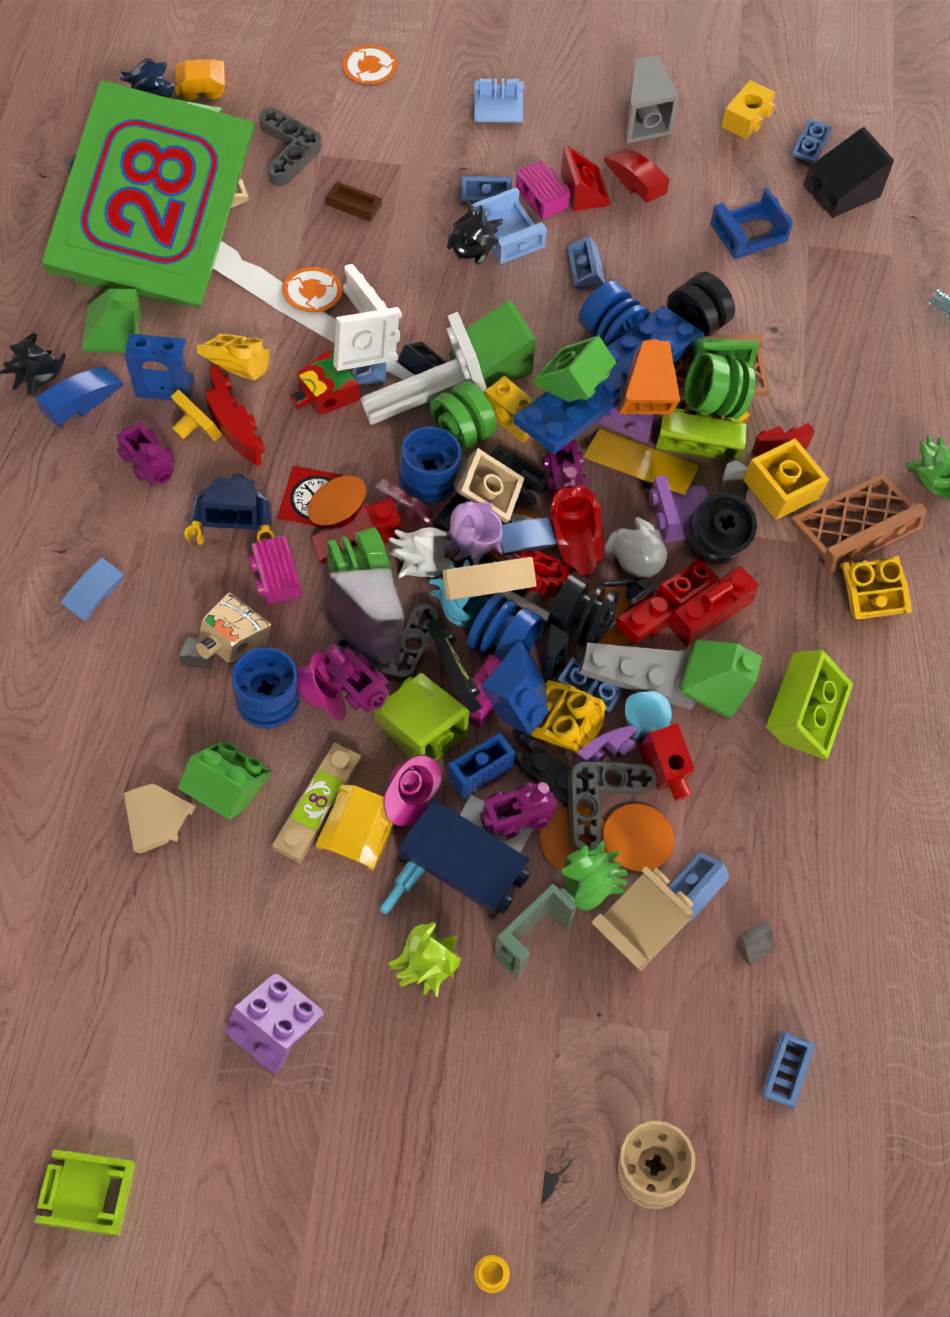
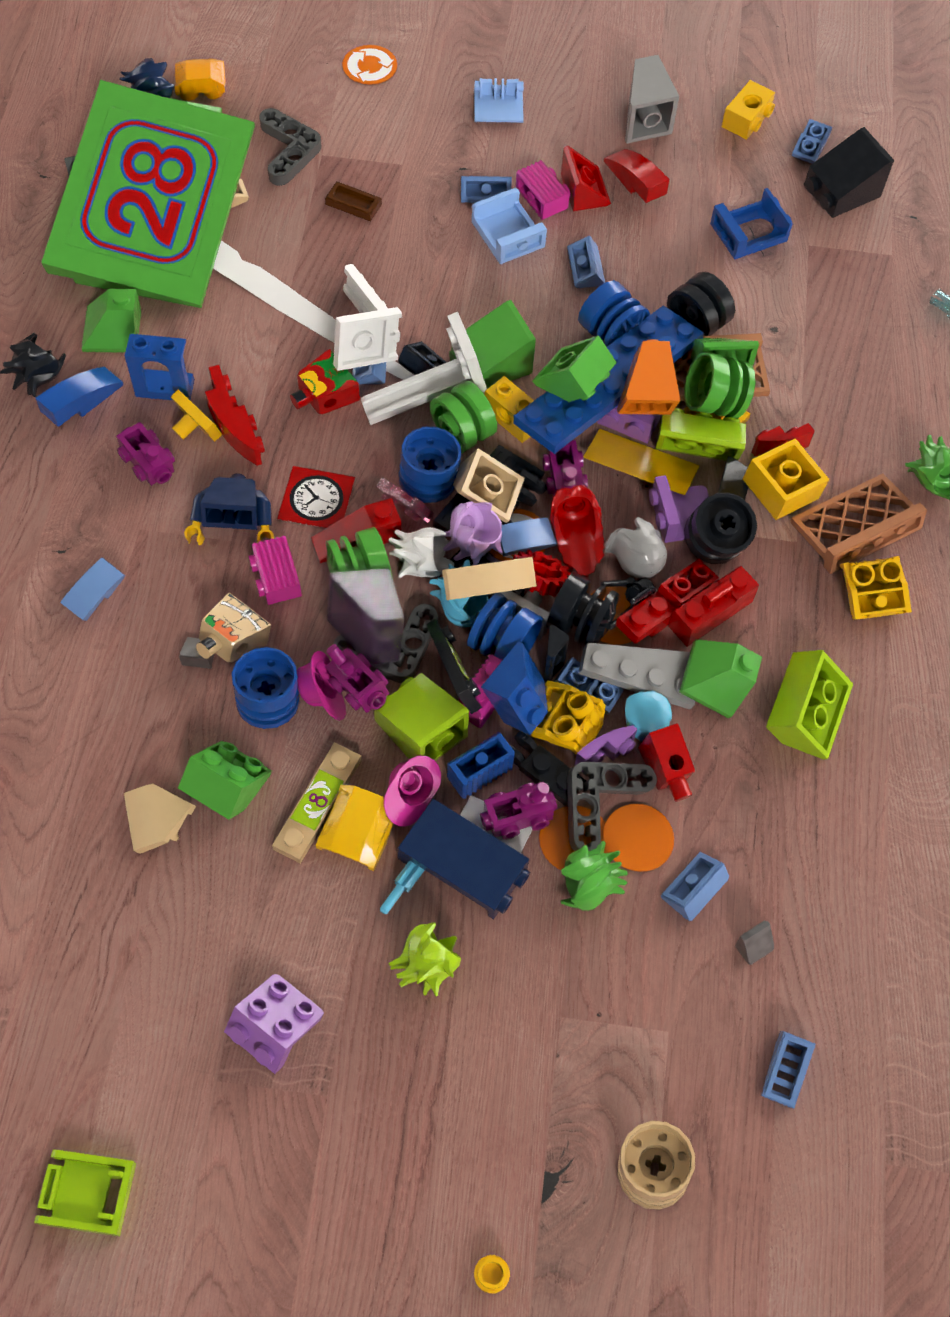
(237, 355): yellow slope -> none
(312, 289): sticker -> none
(336, 500): orange sticker -> none
(473, 234): black hair -> none
(510, 950): sand green panel -> none
(645, 918): tan panel -> none

